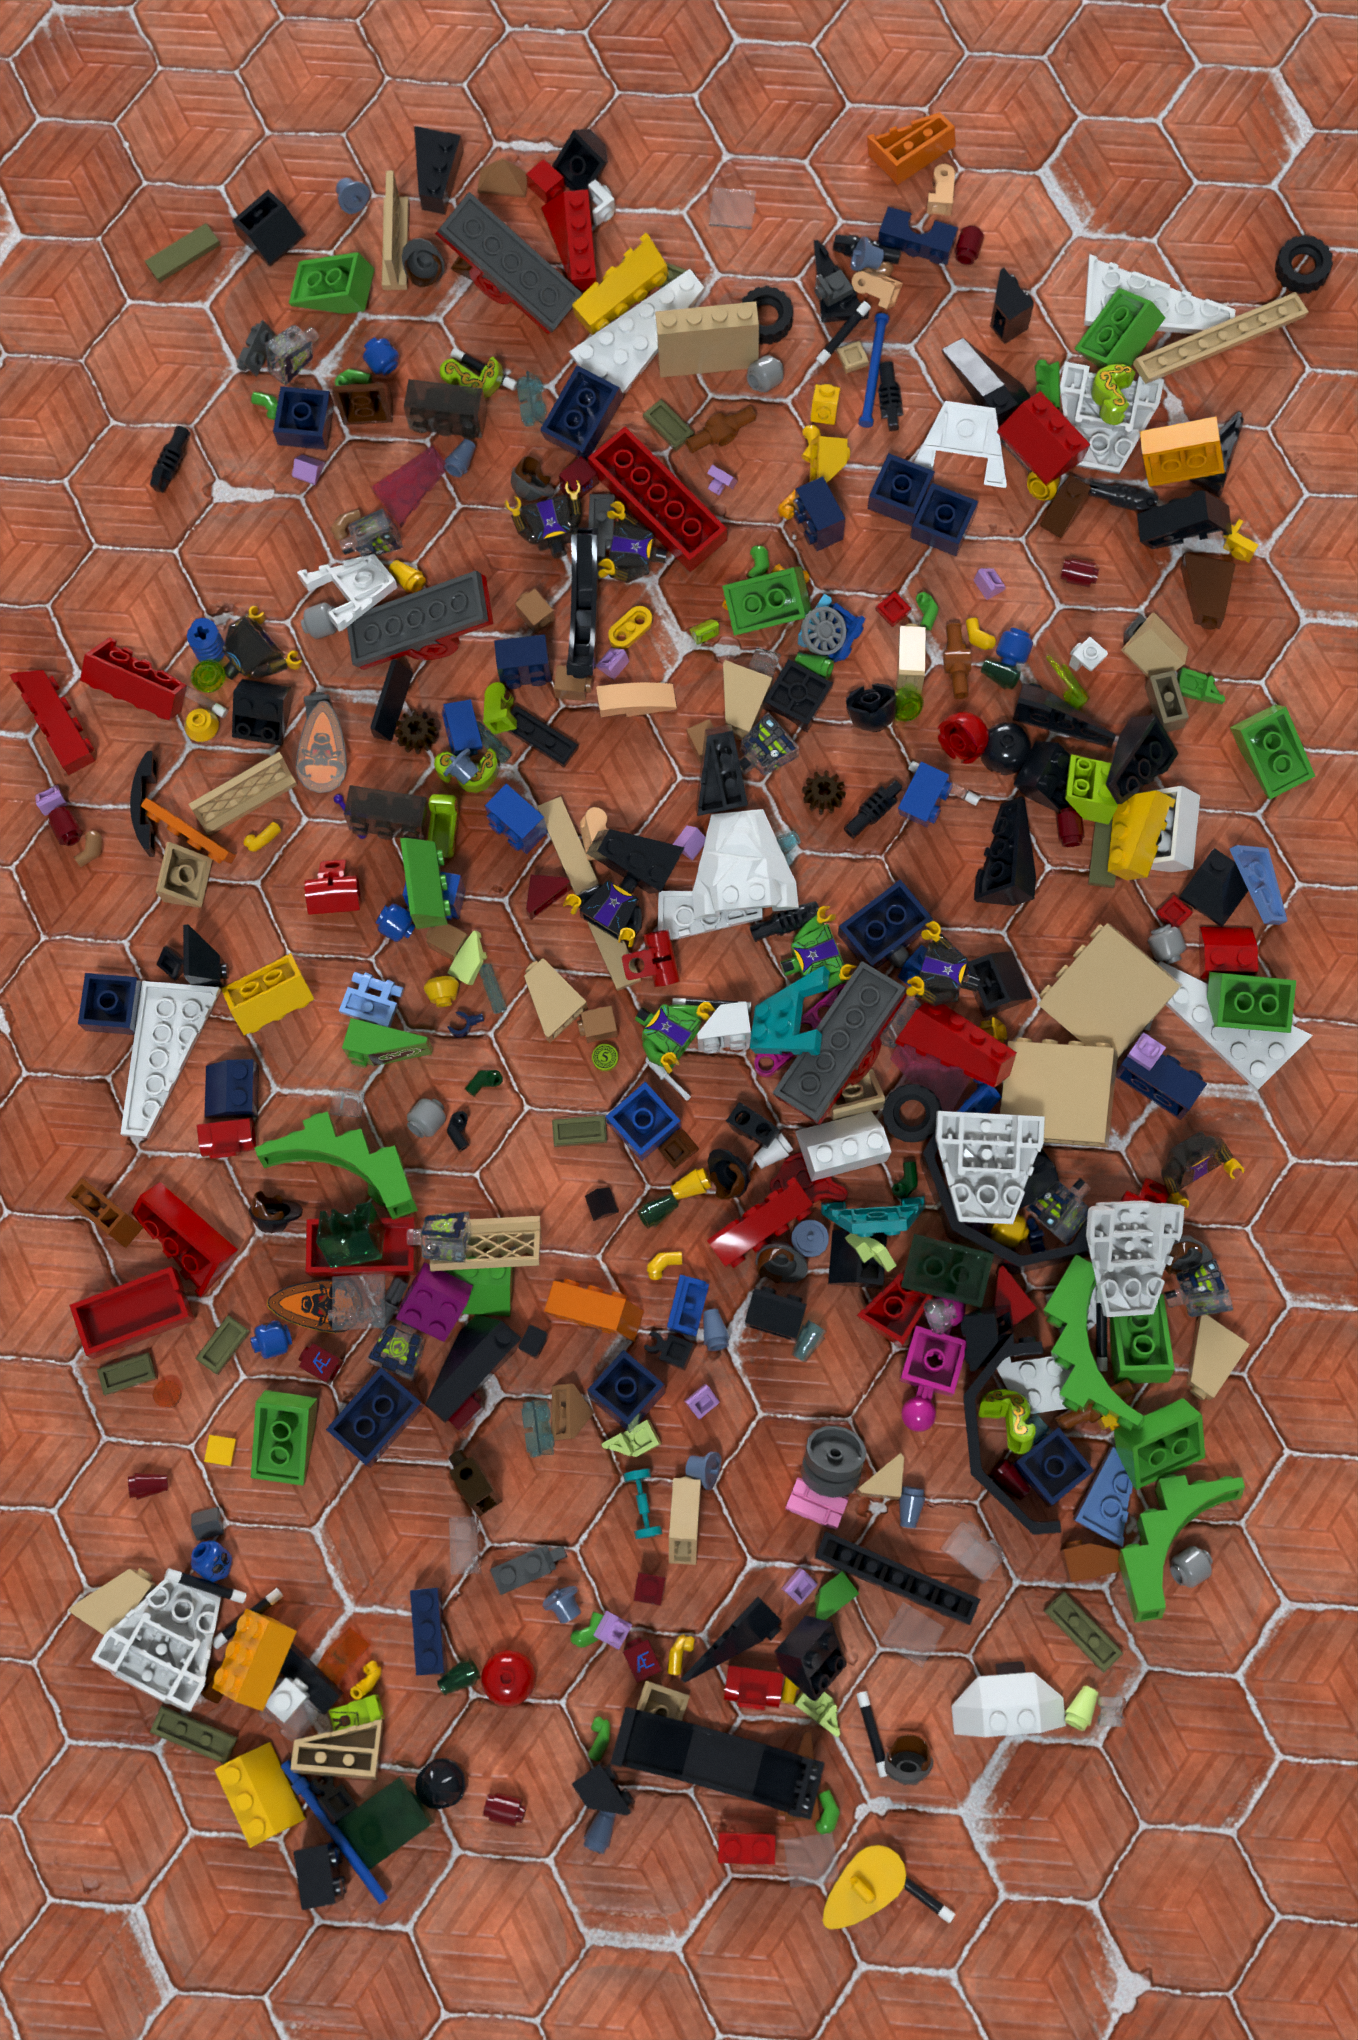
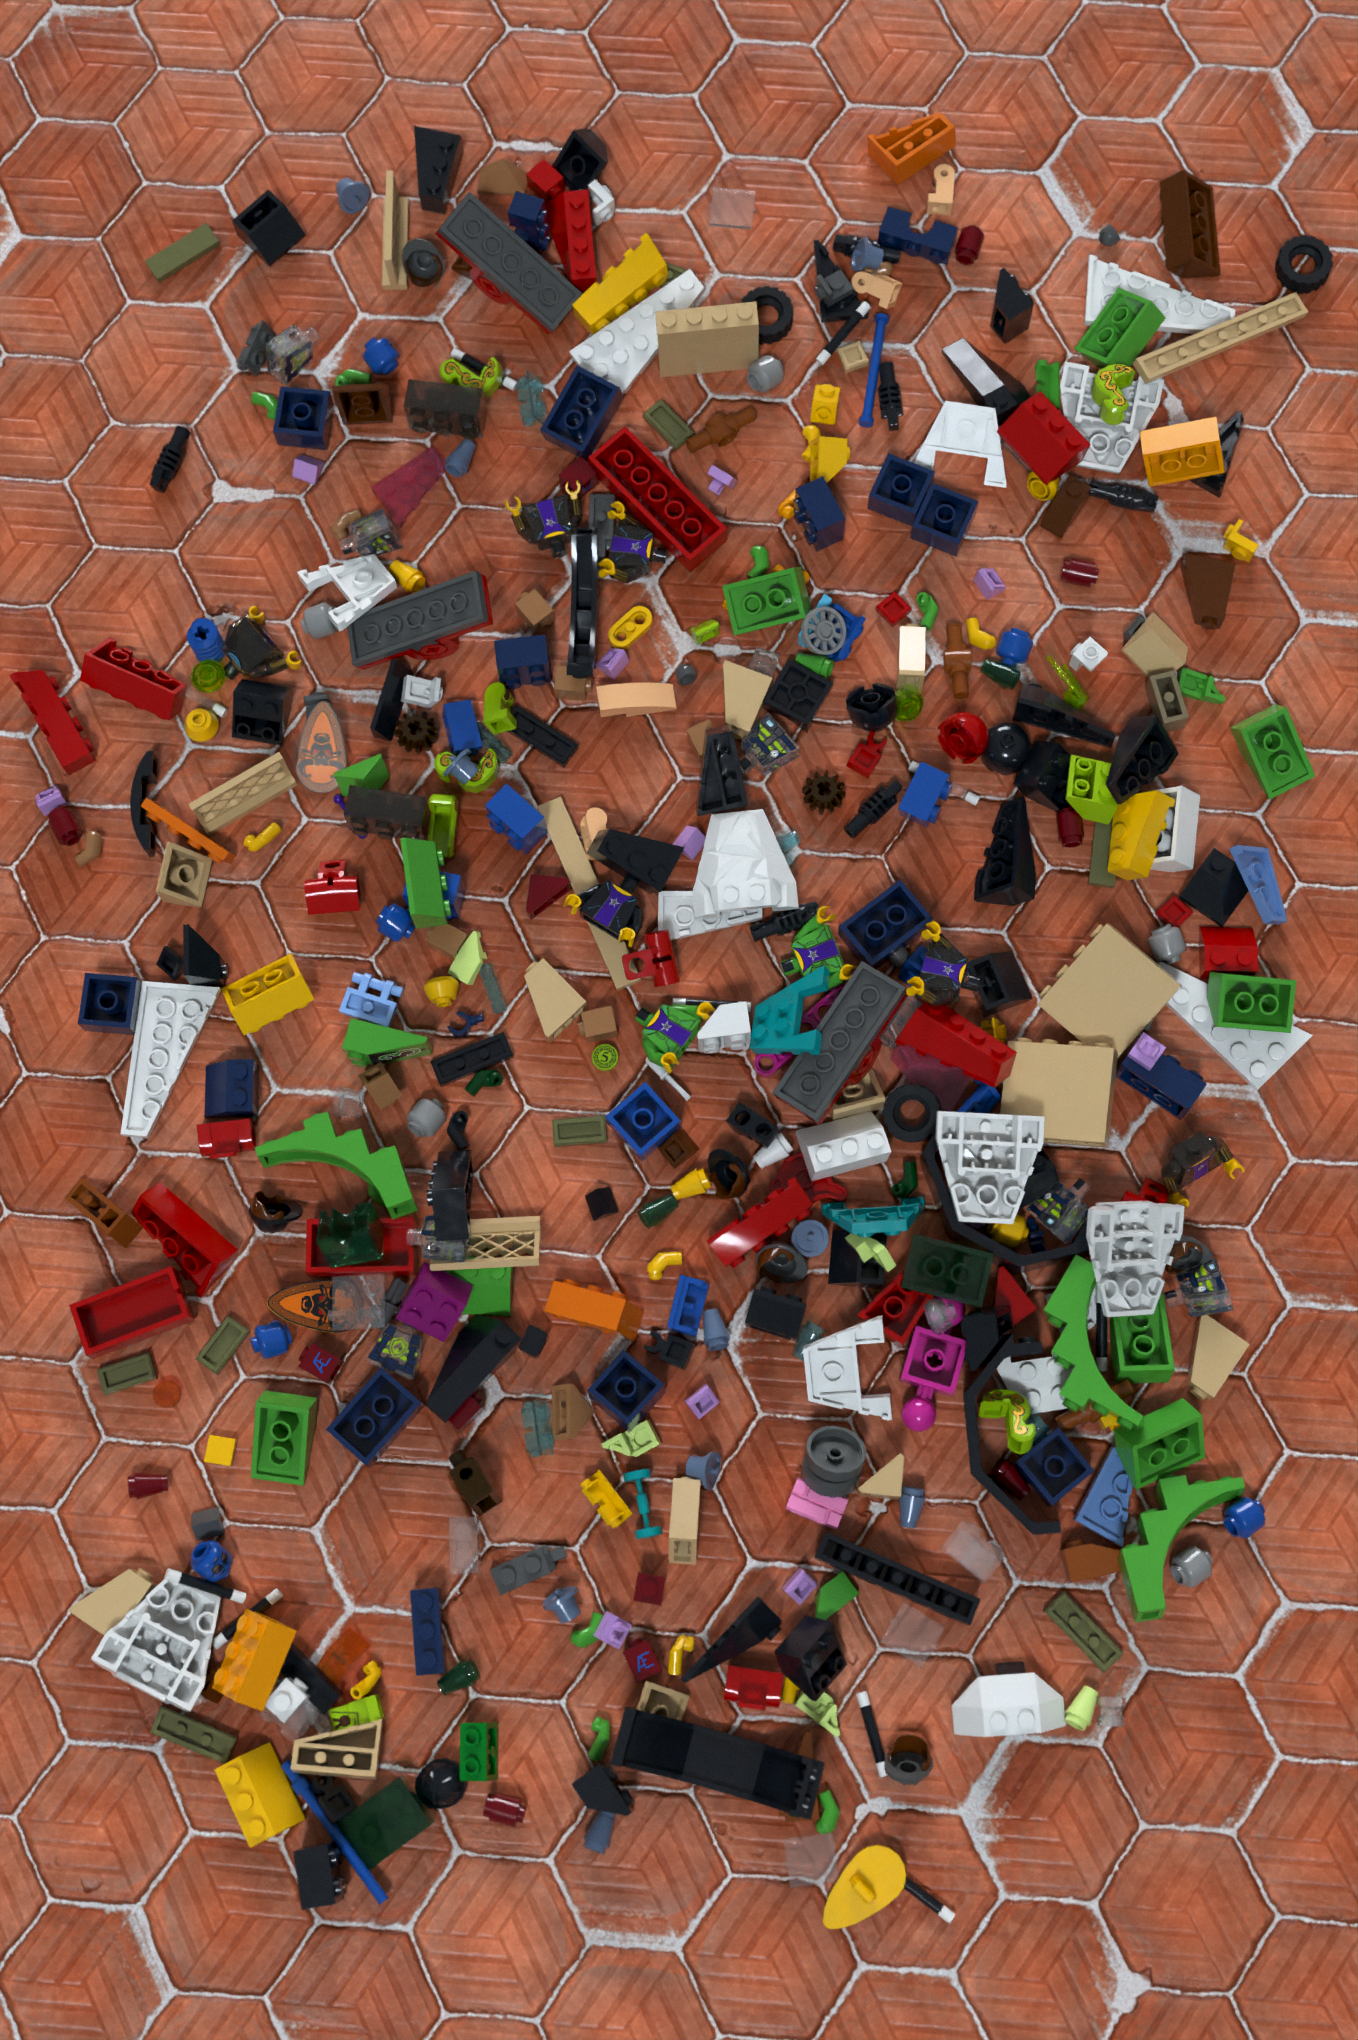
(333, 283): bright green slope -> none
(368, 773): none -> bright green slope
(380, 1086): none -> medium nougat brick
(421, 691): none -> white bracket
(451, 1194): none -> black wedge
(472, 1059): none -> black tile
(479, 1751): none -> green bracket
(508, 1678): red cylinder -> none
(529, 481): piece -> none
(530, 219): none -> dark blue arch
(612, 1507): none -> yellow hinge
(685, 674): none -> dark grey hinge
(746, 1848): red brick -> none
(834, 1370): none -> white wing
(866, 756): none -> red plate
(1109, 236): none -> dark grey hinge
(1183, 519): black wedge -> none
(1189, 226): none -> reddish brown slope
(1244, 1517): none -> blue head

